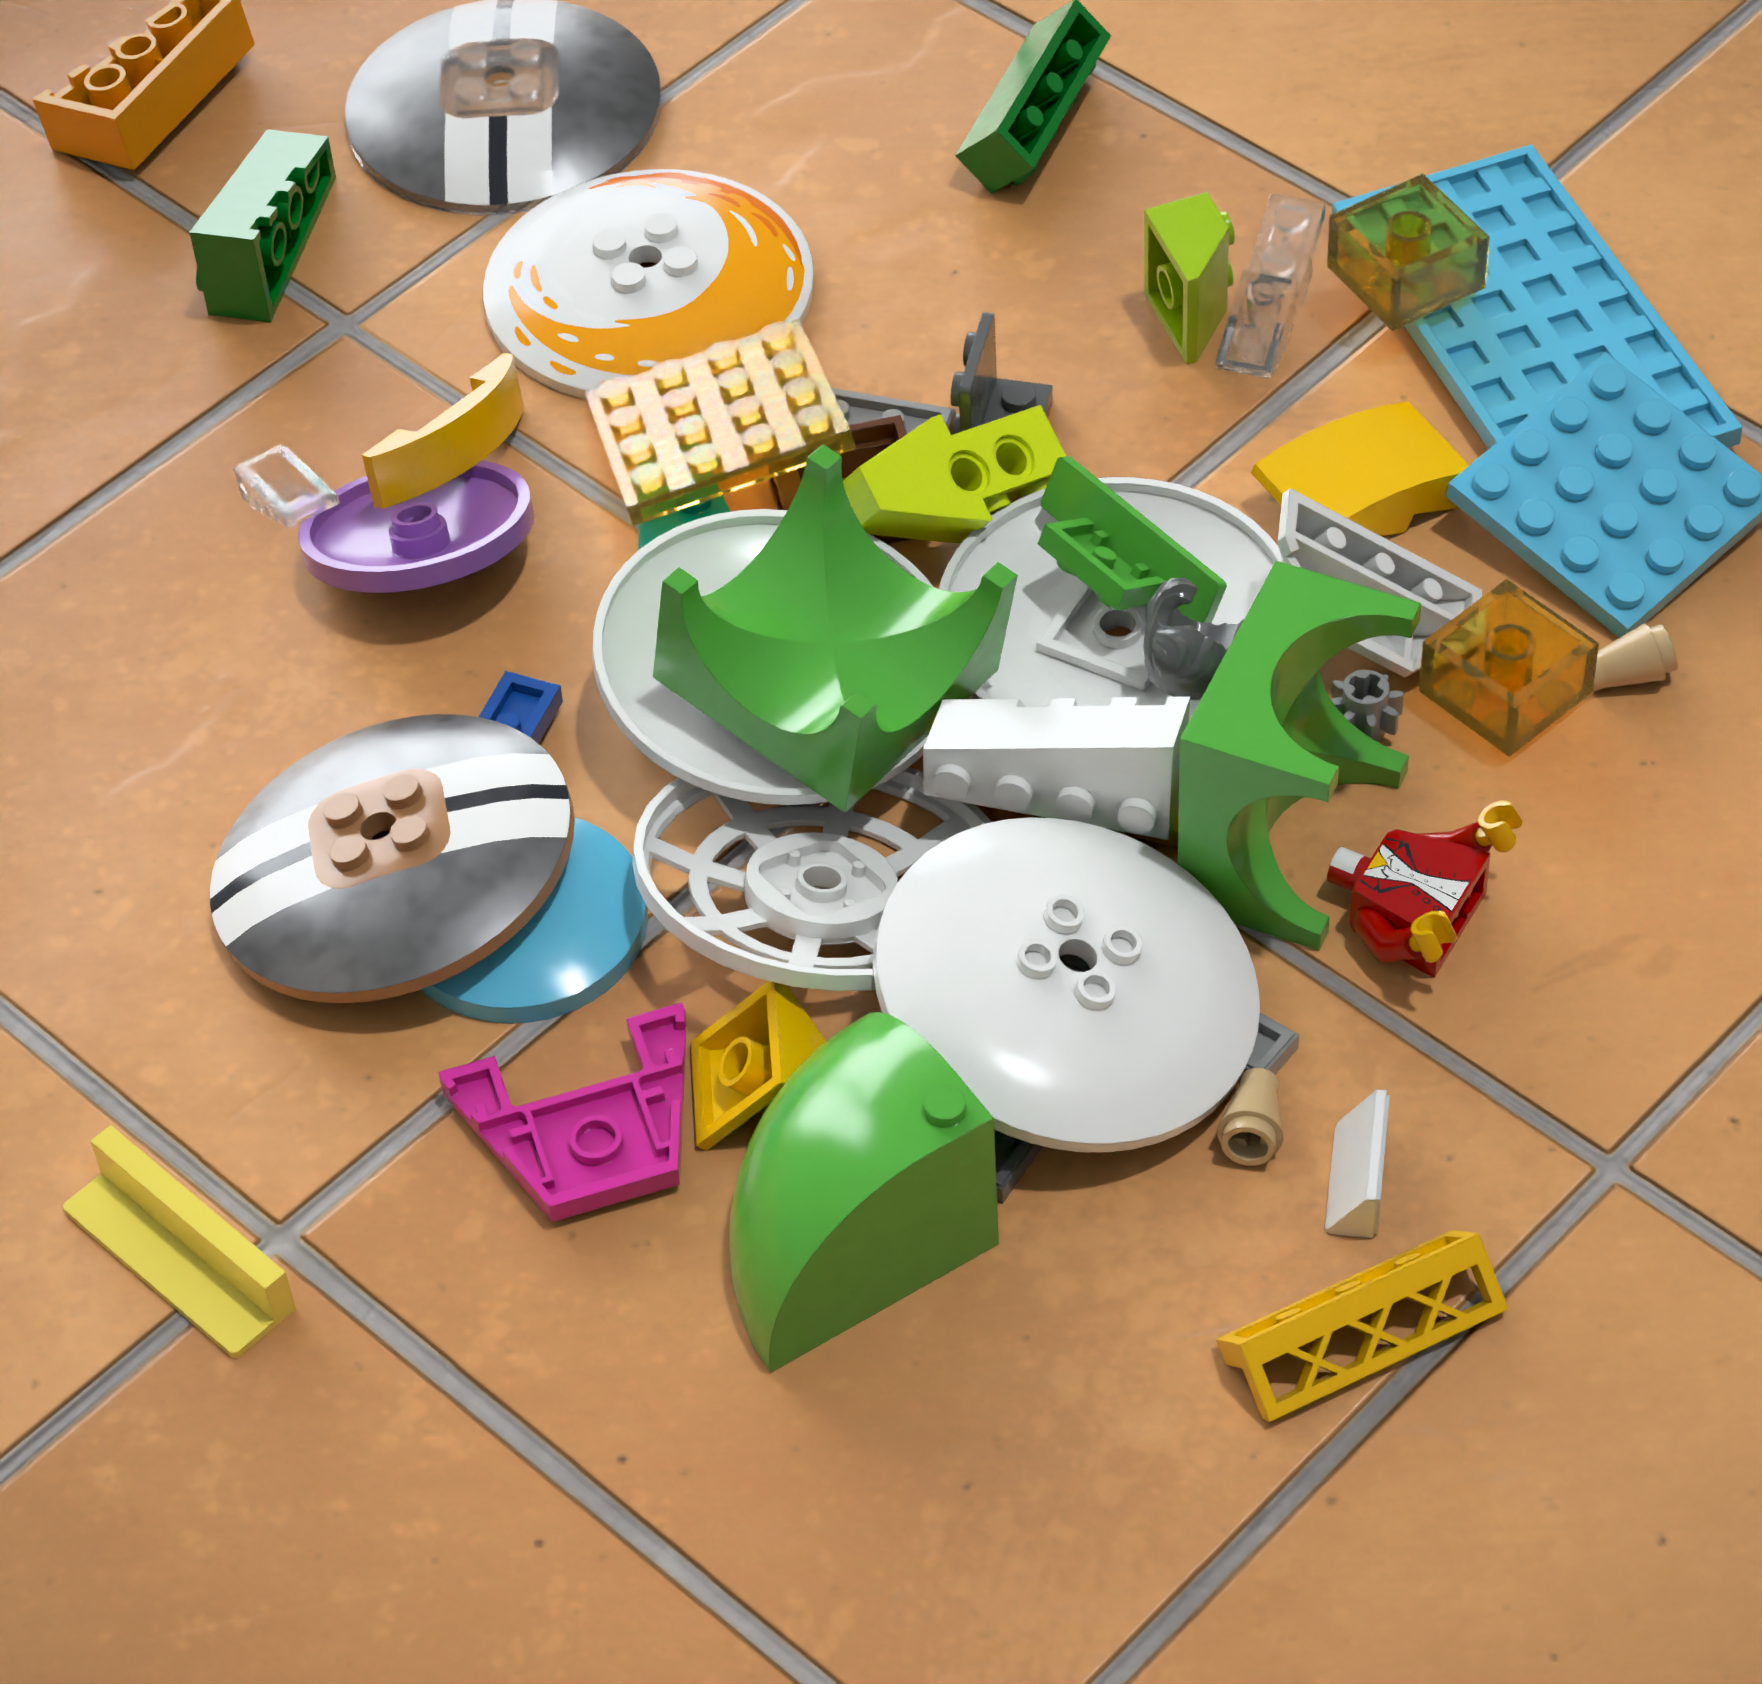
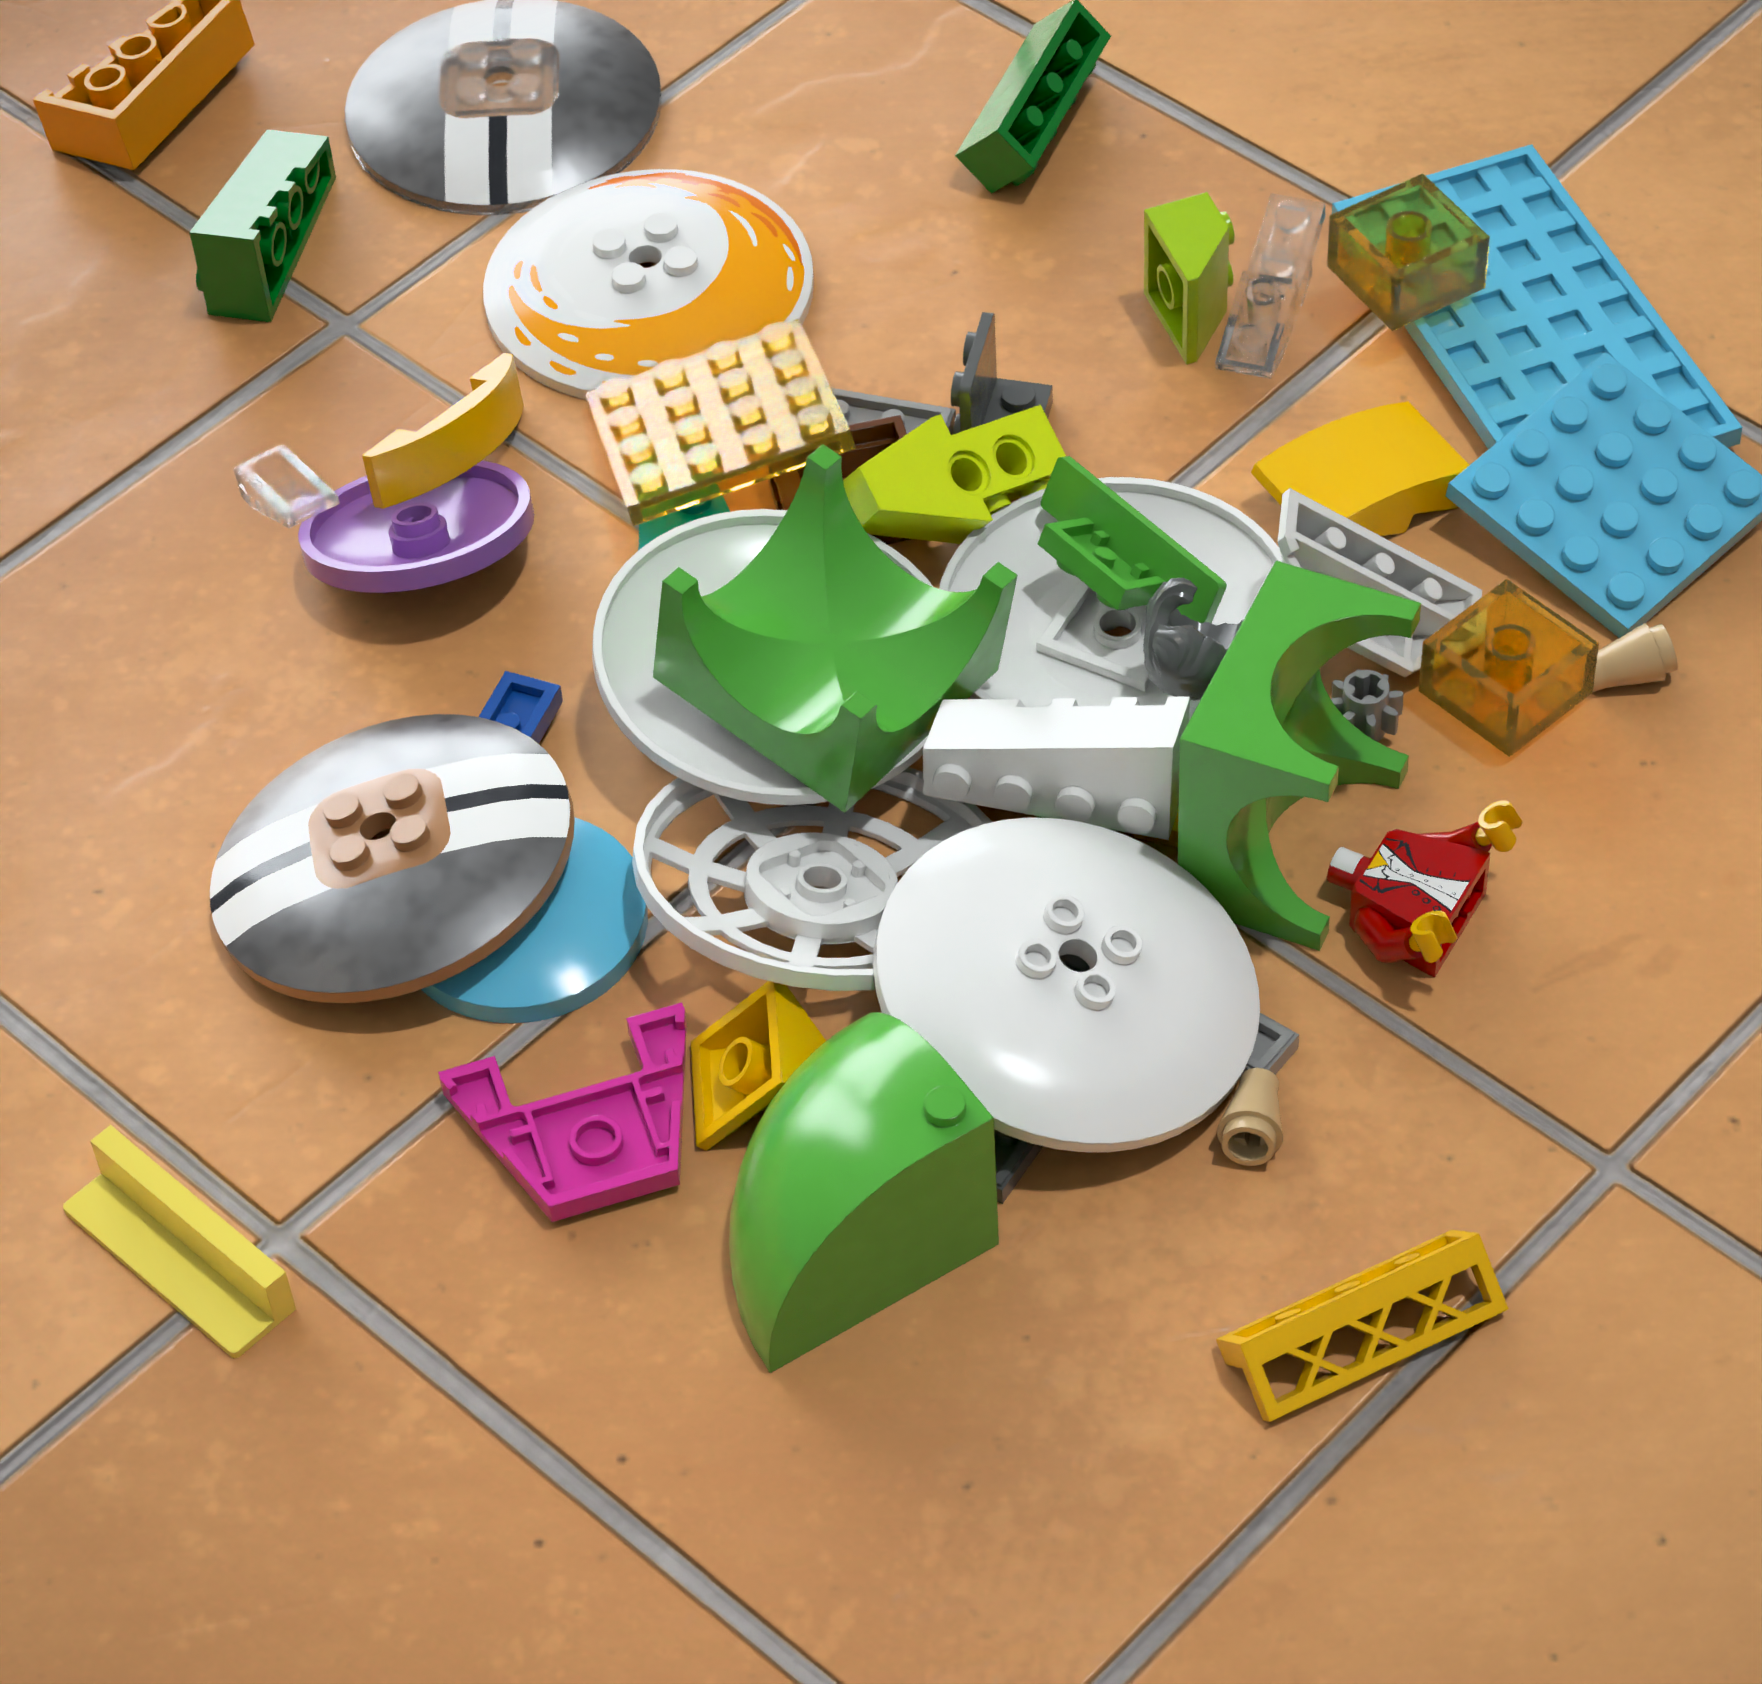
(1358, 1169): white slope -> none

